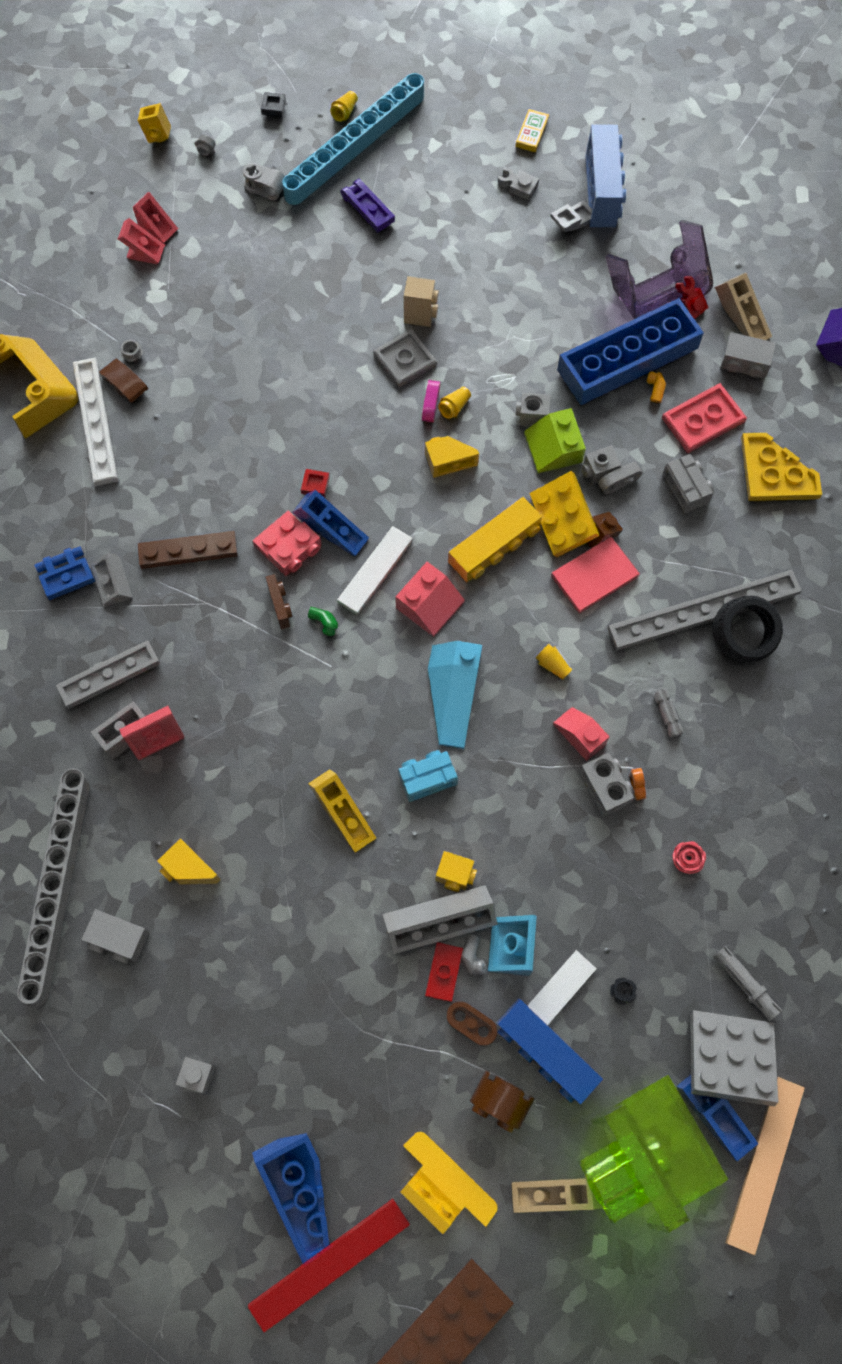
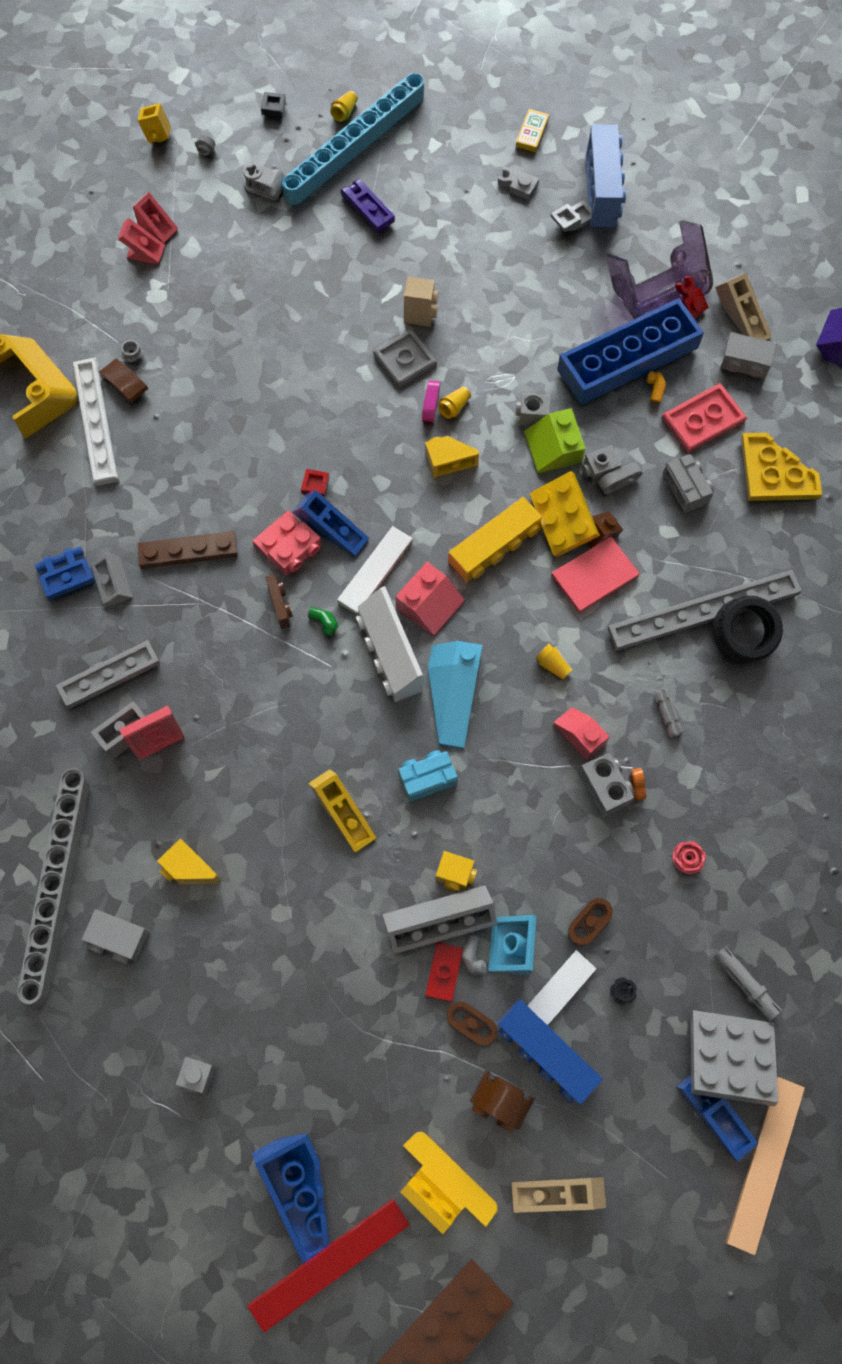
(390, 646): none -> white slope
(589, 922): none -> reddish brown plate
(653, 1158): clear neon green piece -> none

